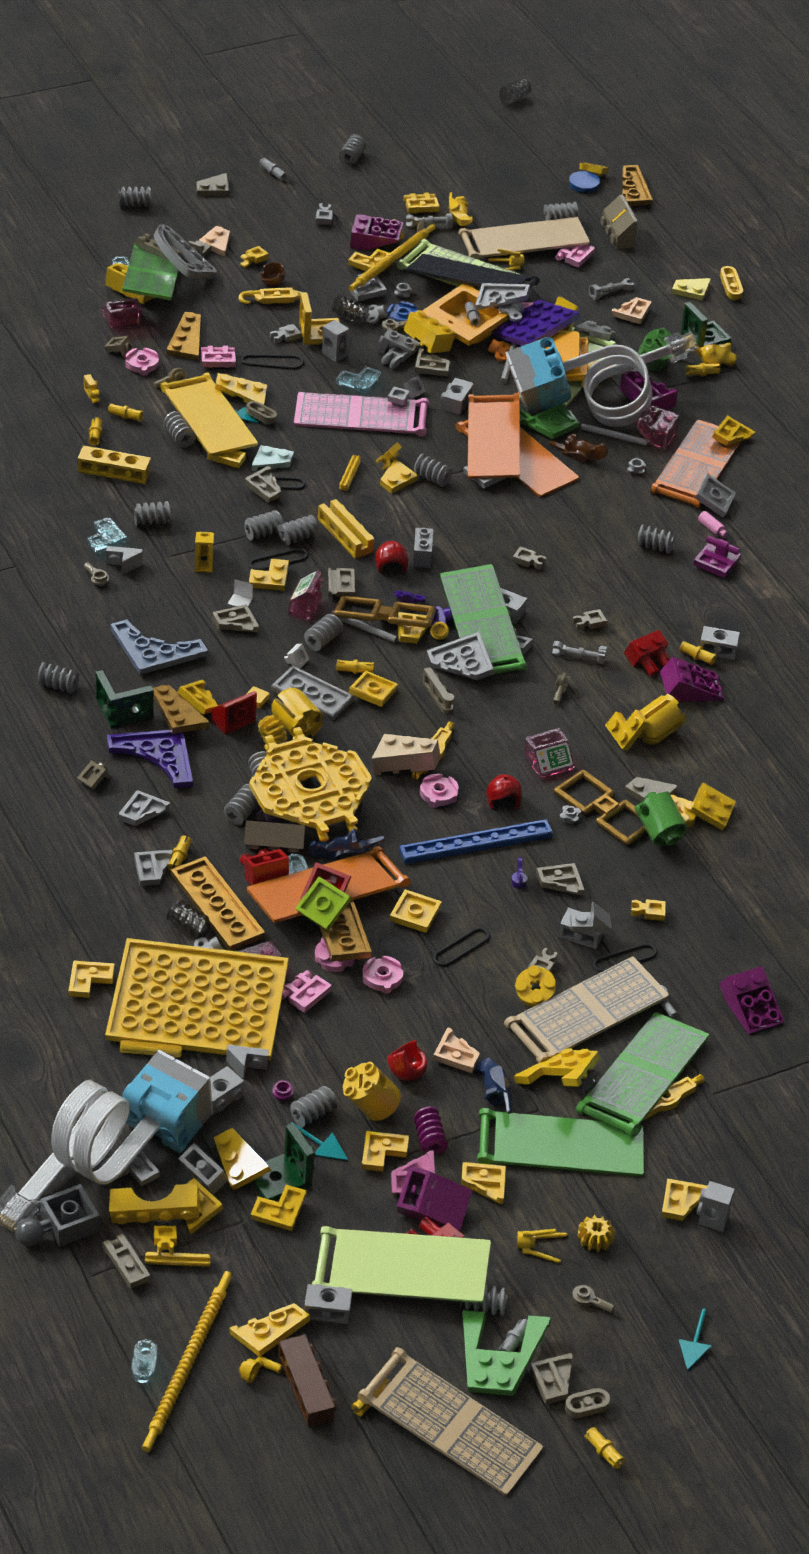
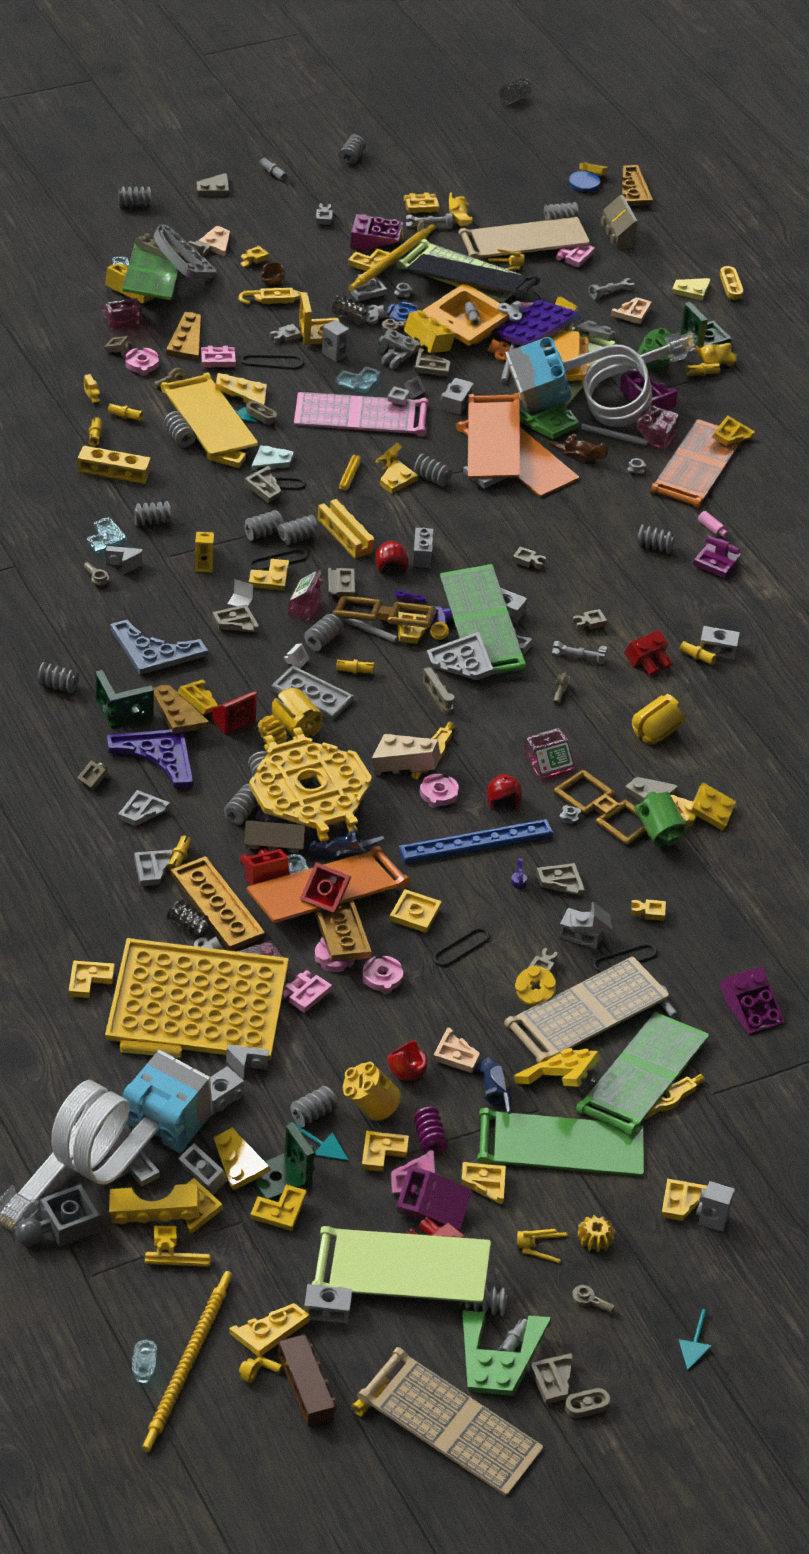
(126, 1261): dark tan plate -> none
(262, 696): yellow tile -> none
(282, 1090): magenta plate -> none
(323, 903): lime plate -> none
(373, 688): yellow plate -> none
(501, 294): light grey wing -> none
(604, 1448): yellow pin -> none
(626, 731): yellow plate -> none
(690, 682): magenta slope -> none
(715, 495): light grey plate -> none

